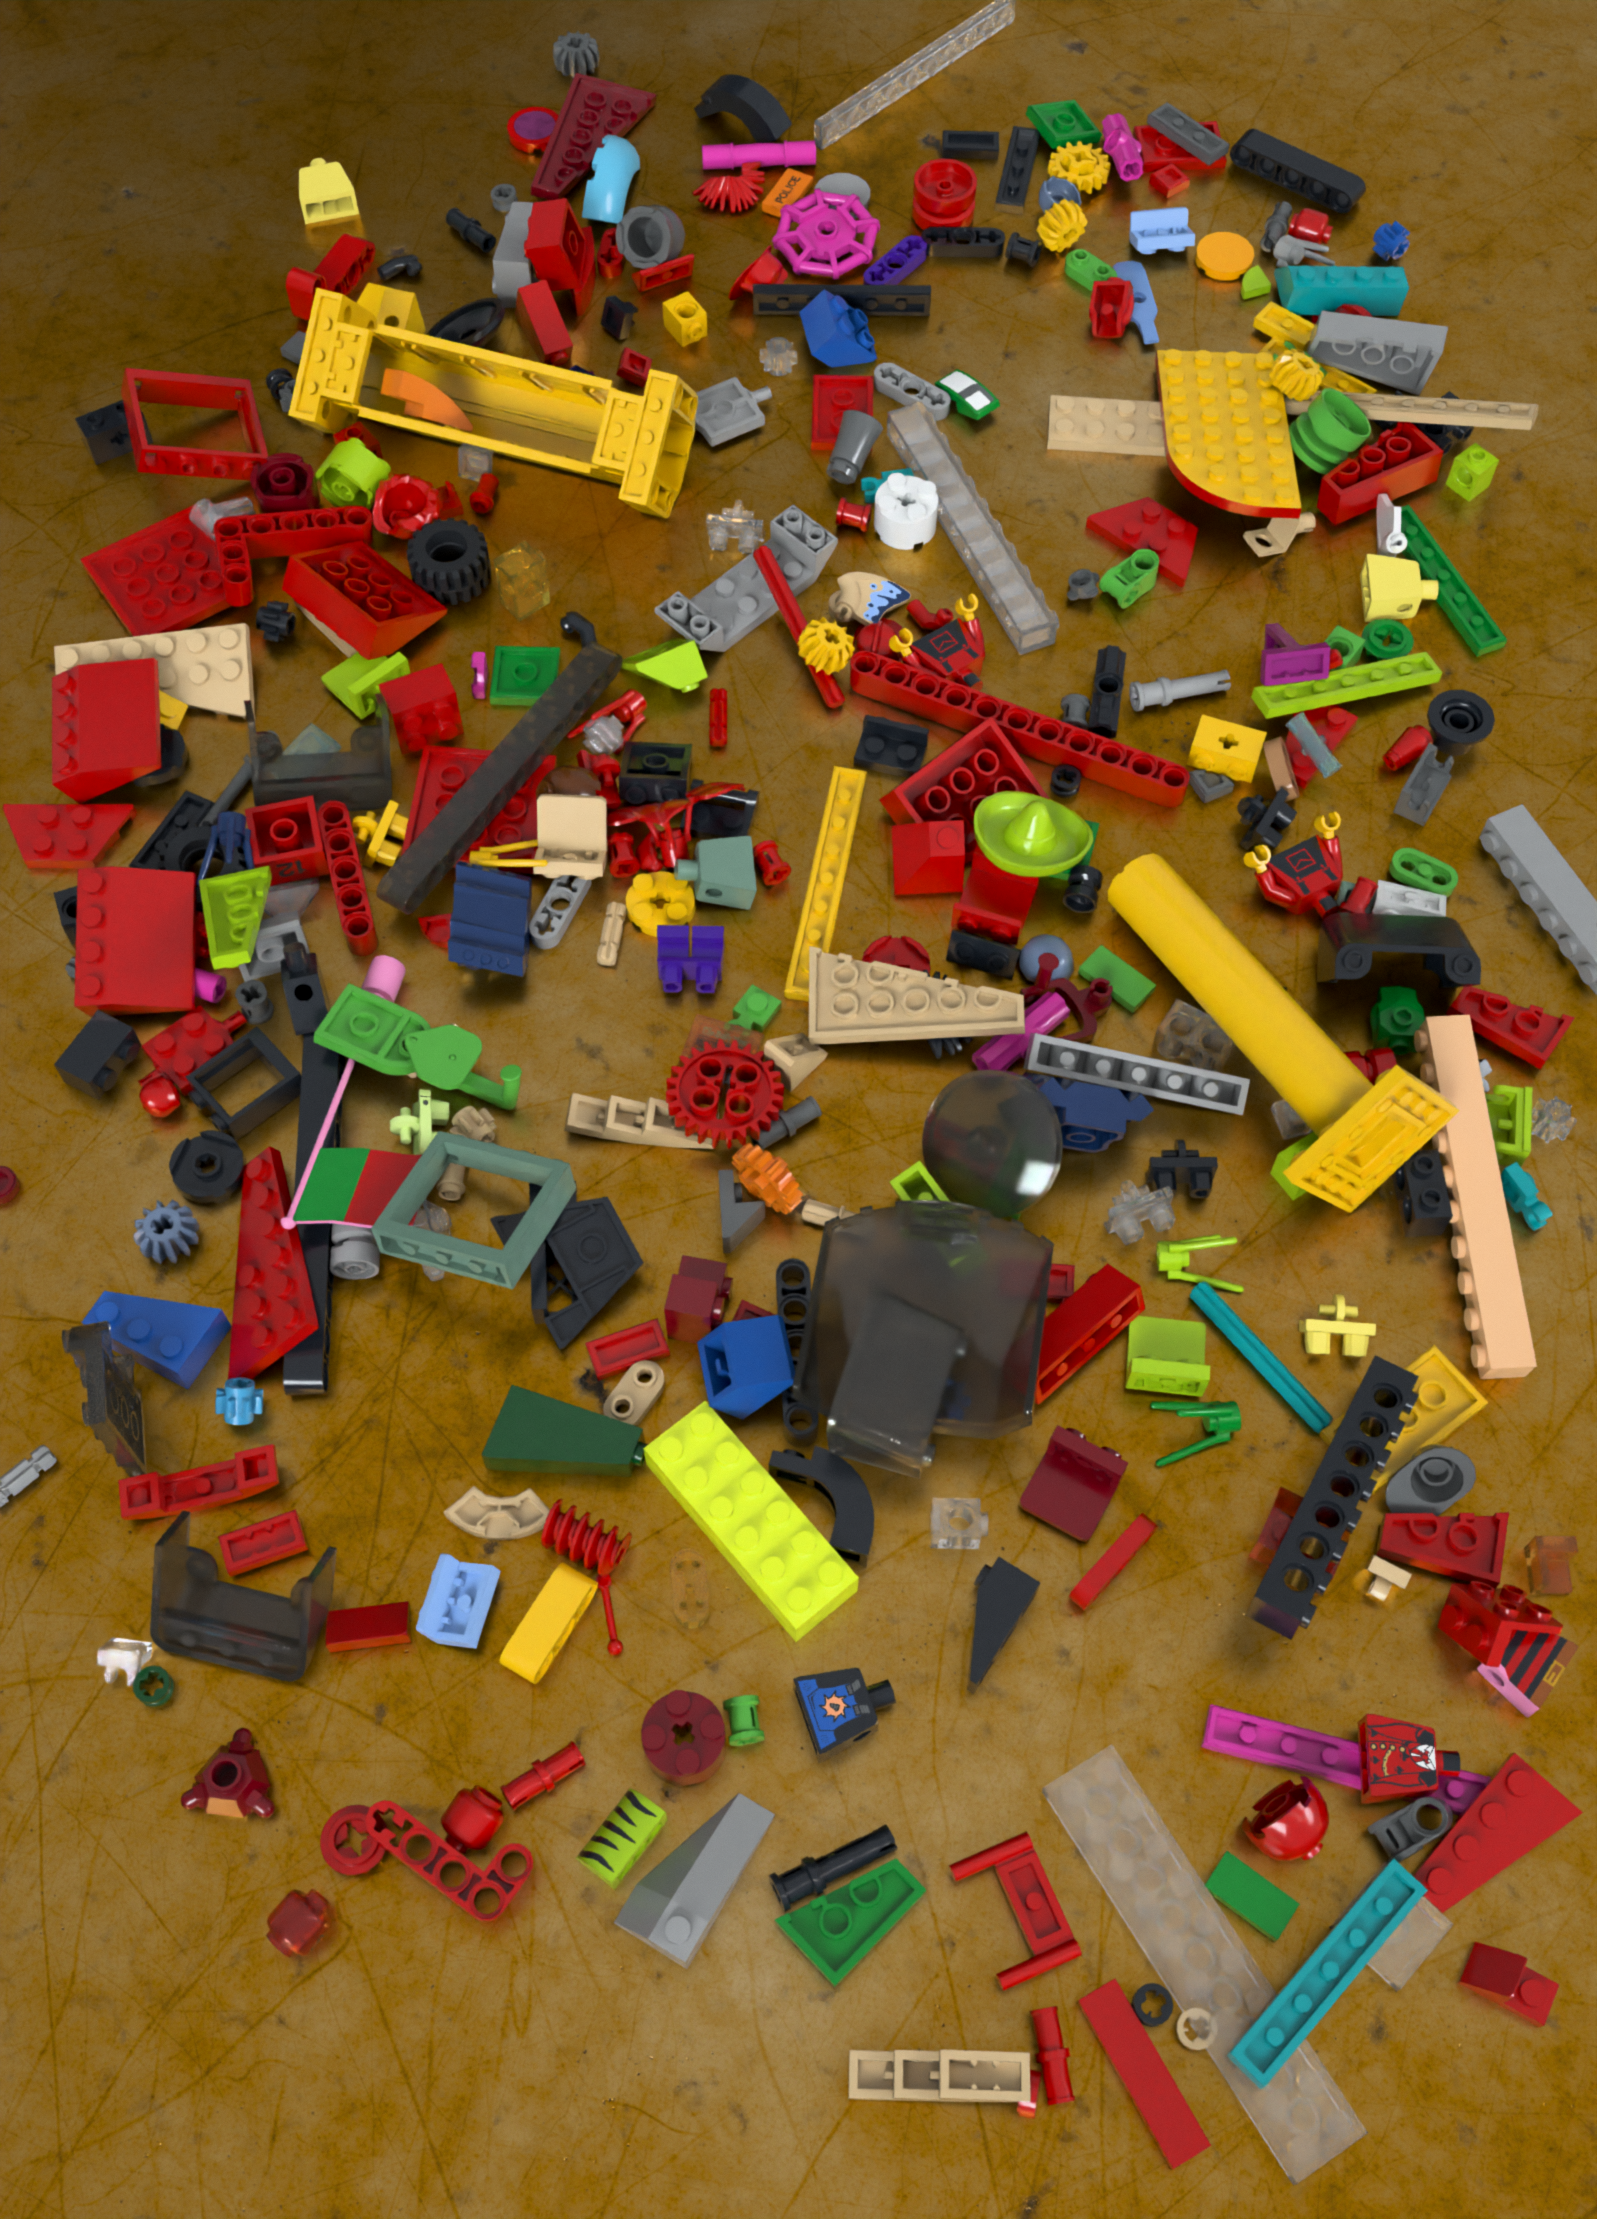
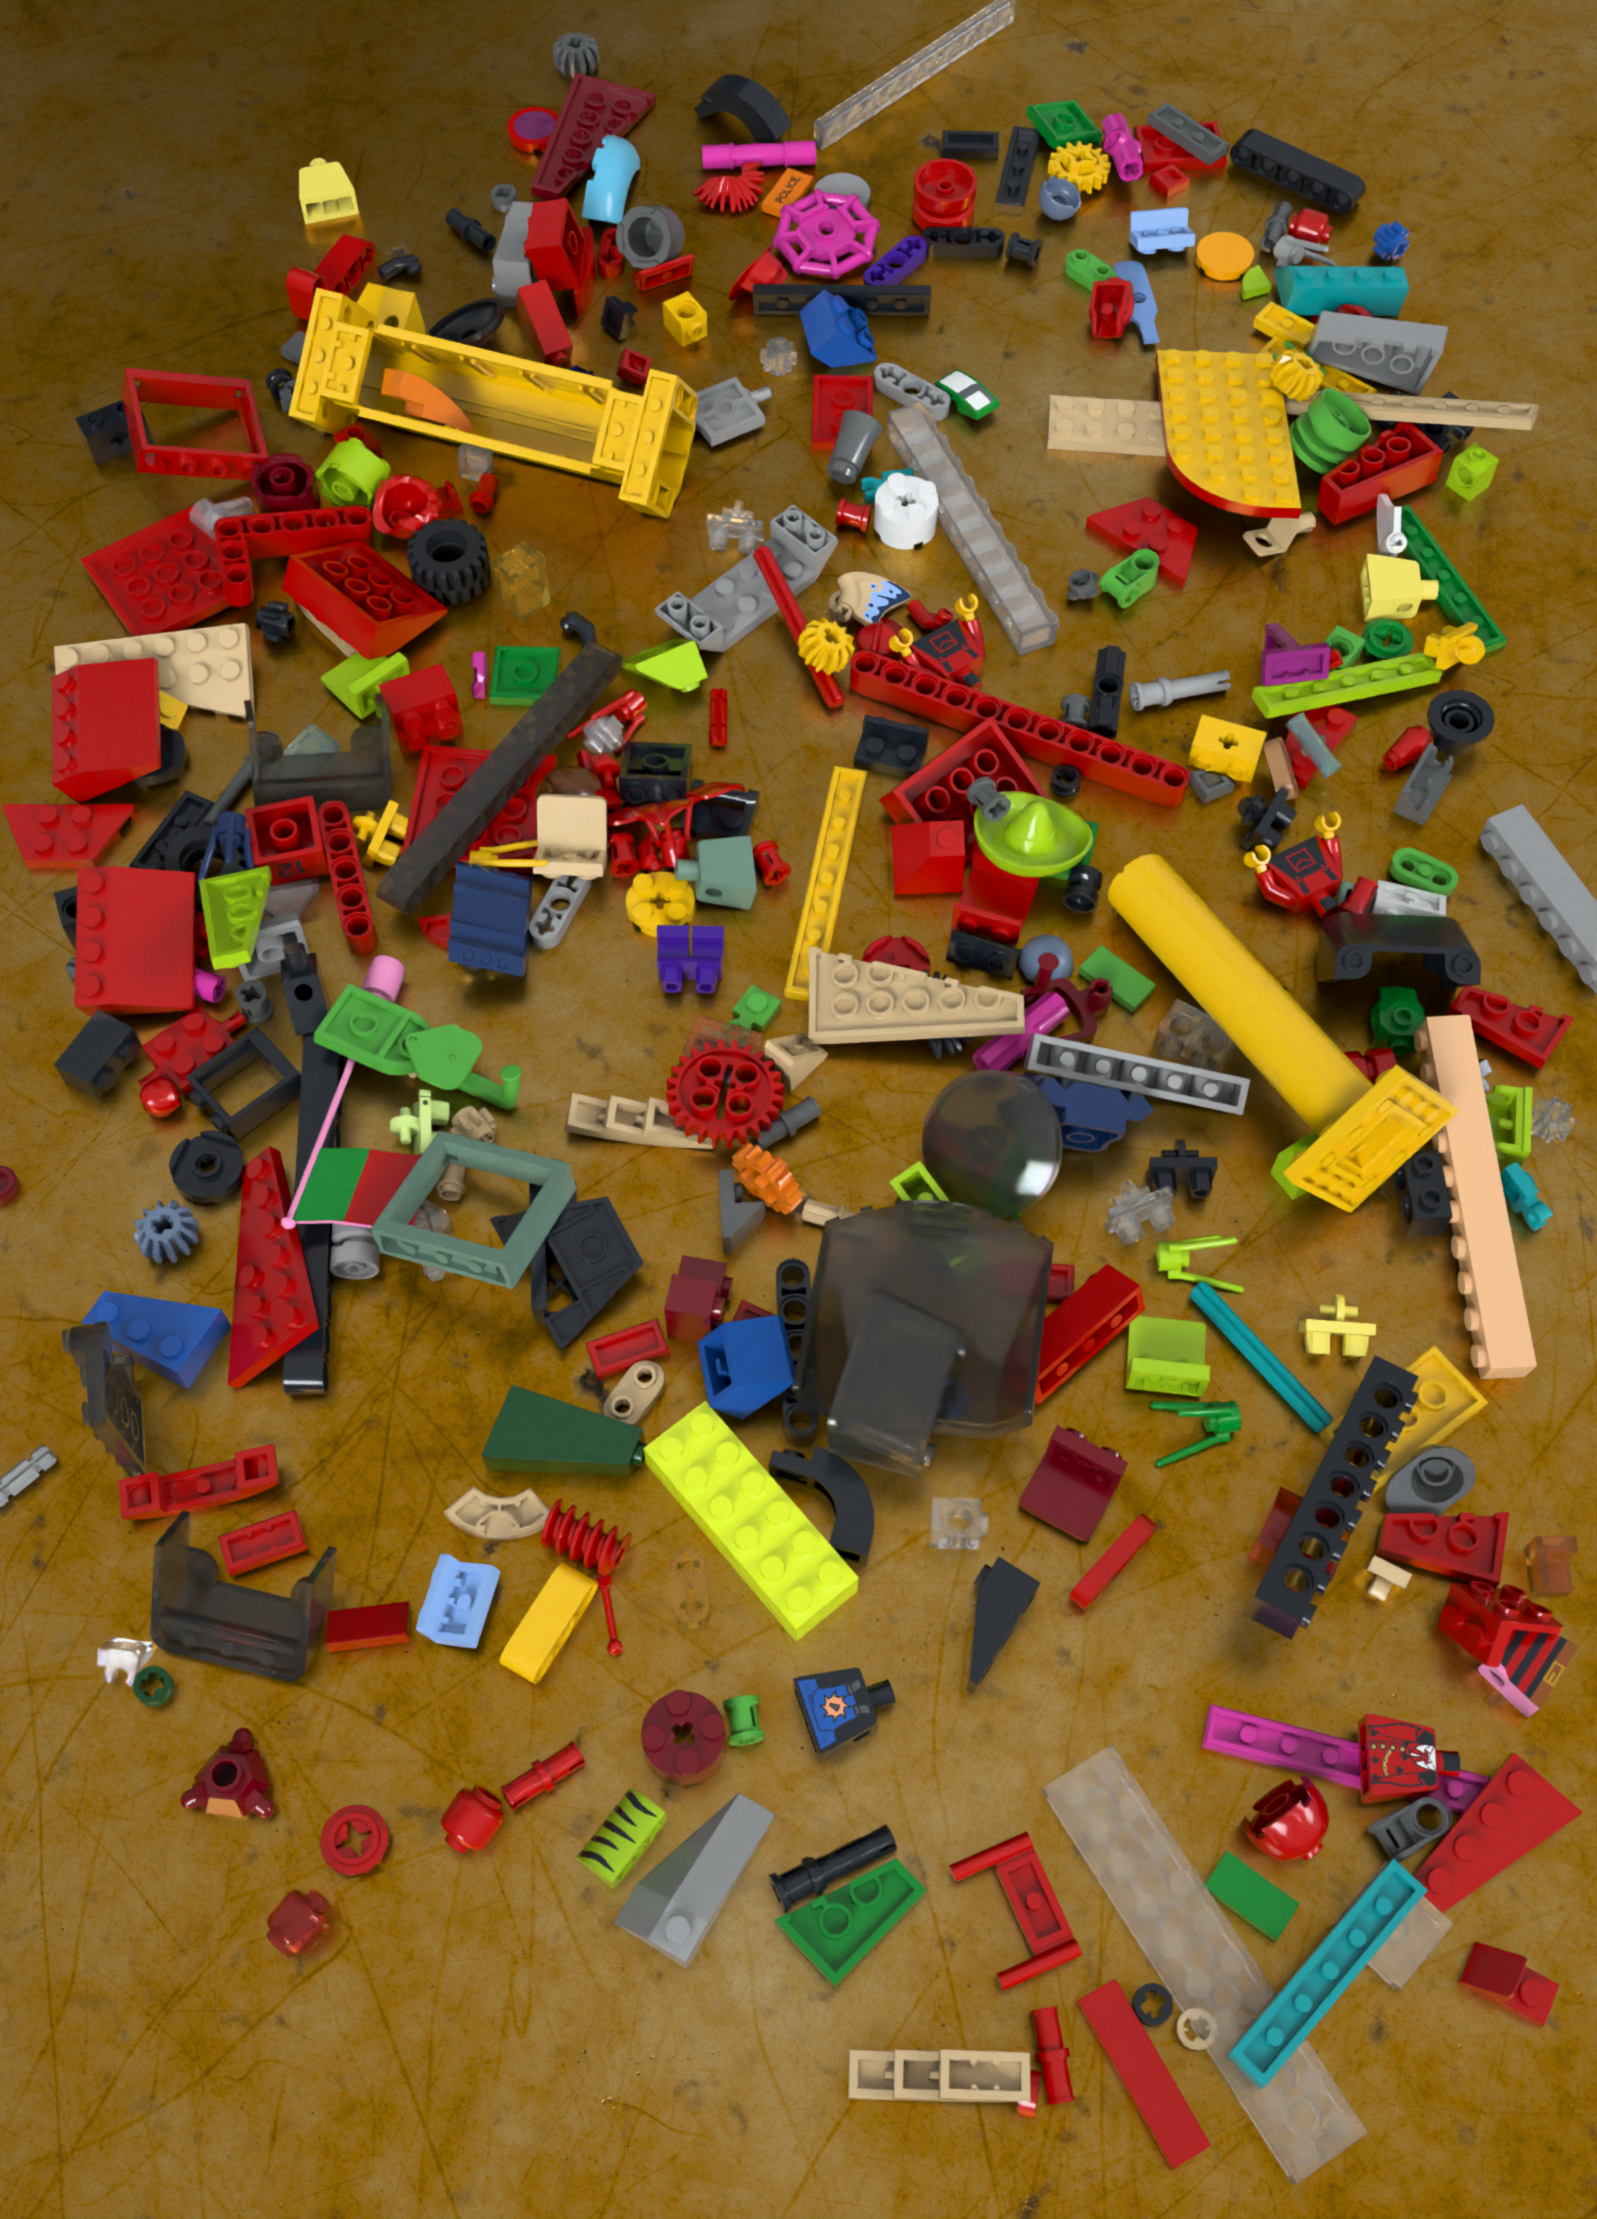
(239, 1401): dark azure gear -> none
(443, 1854): red beam -> none
(611, 934): tan axle -> none
(990, 801): none -> dark grey bush
(1061, 225): yellow gear -> none
(1288, 1120): clear tile -> none
(1455, 646): none -> yellow hips

